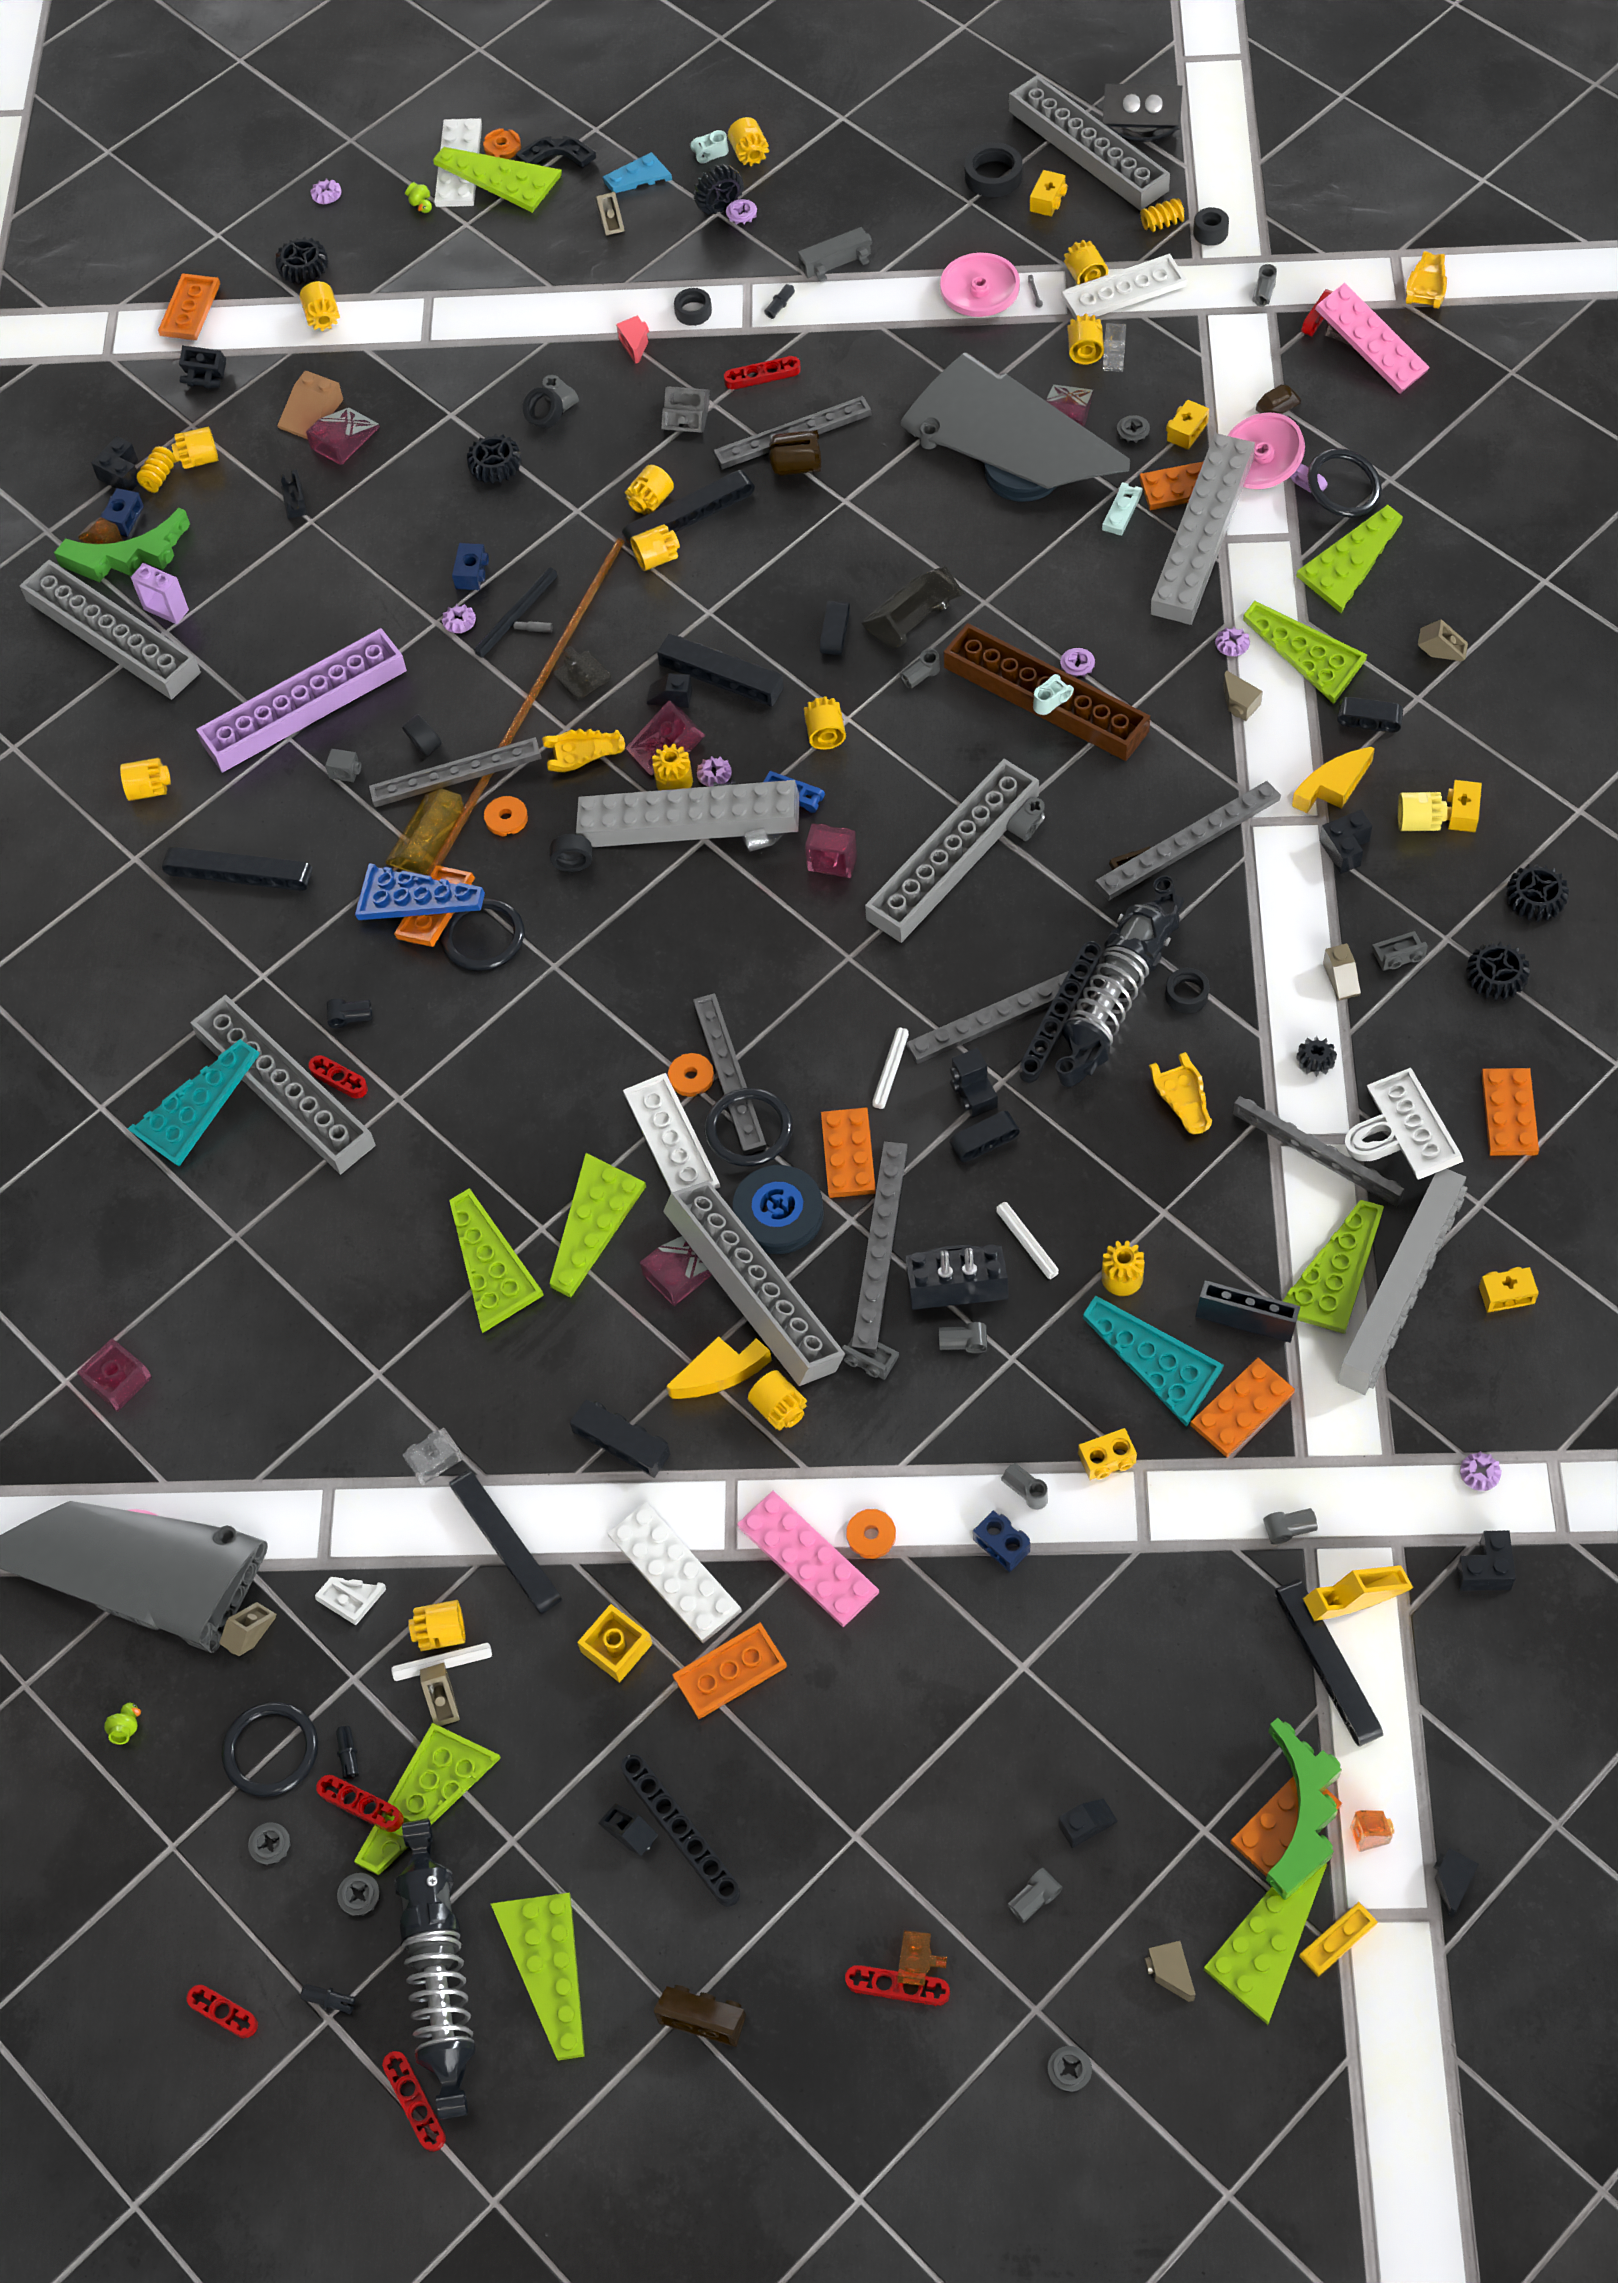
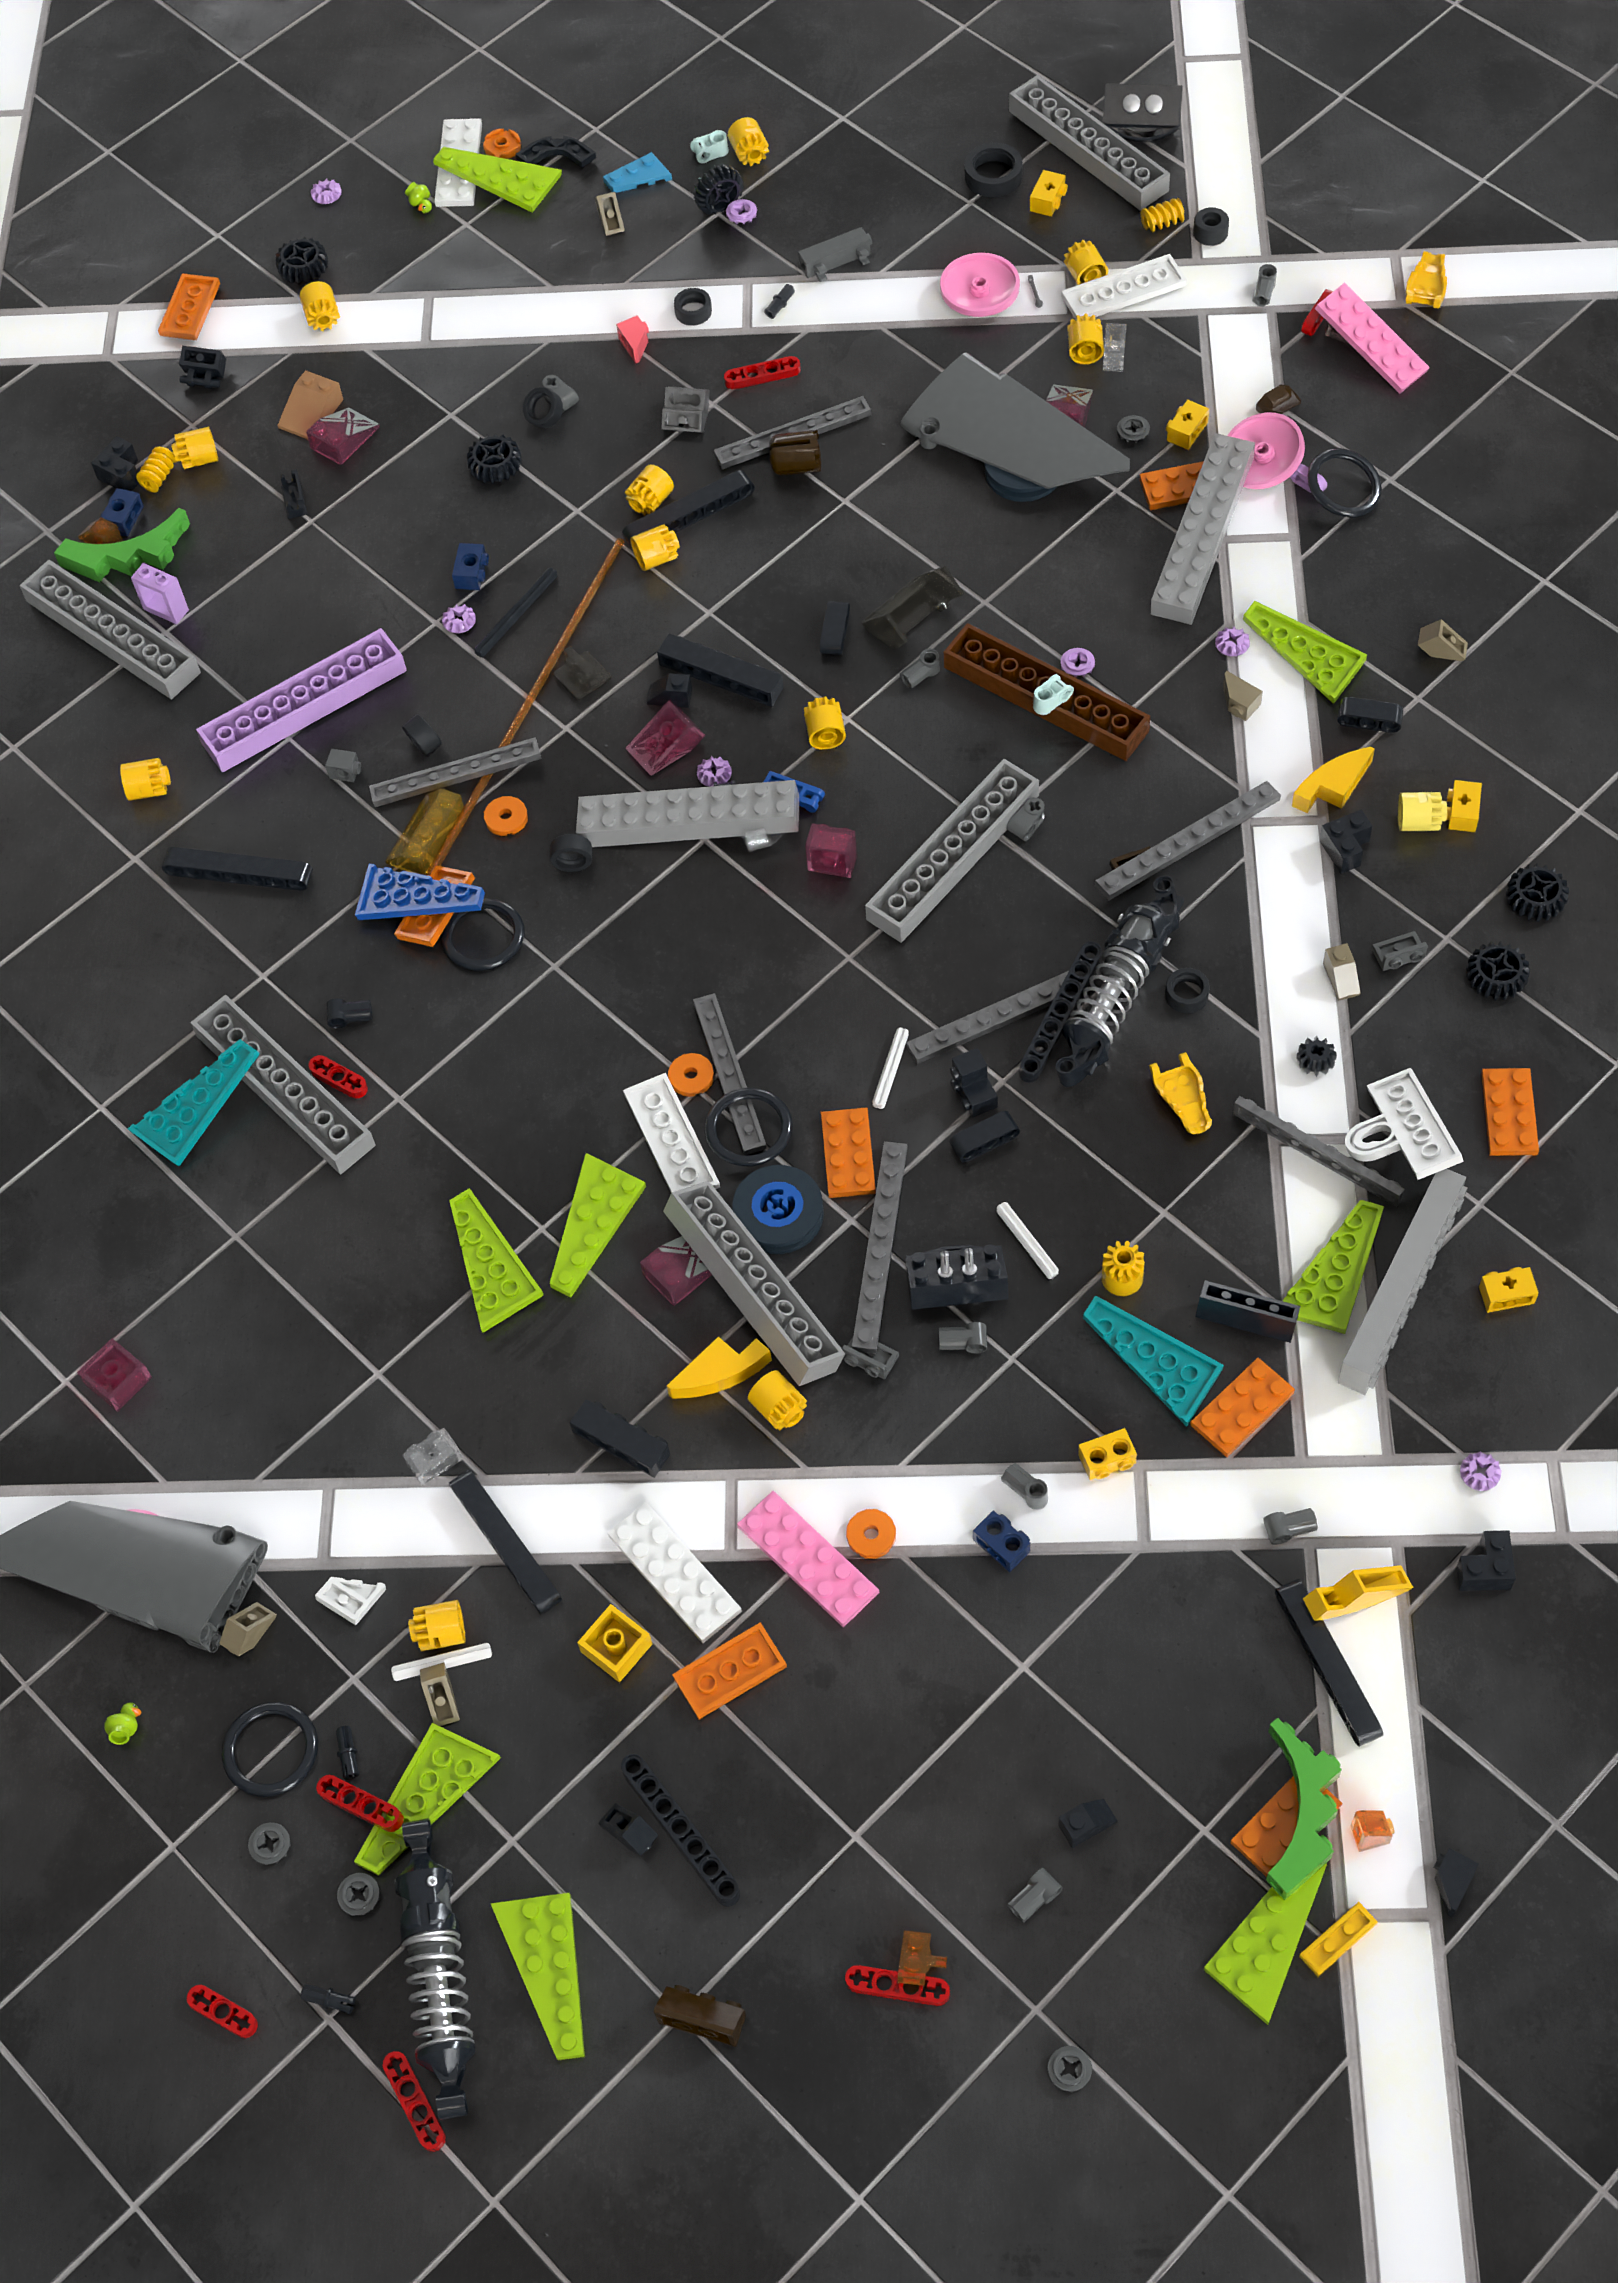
(534, 626): flat silver pin -> none
(579, 747): yellow animal -> none
(672, 768): yellow gear -> none
(1122, 509): light aqua plate -> none
(1170, 1969): dark tan slope -> none
(1347, 562): lime wing -> none

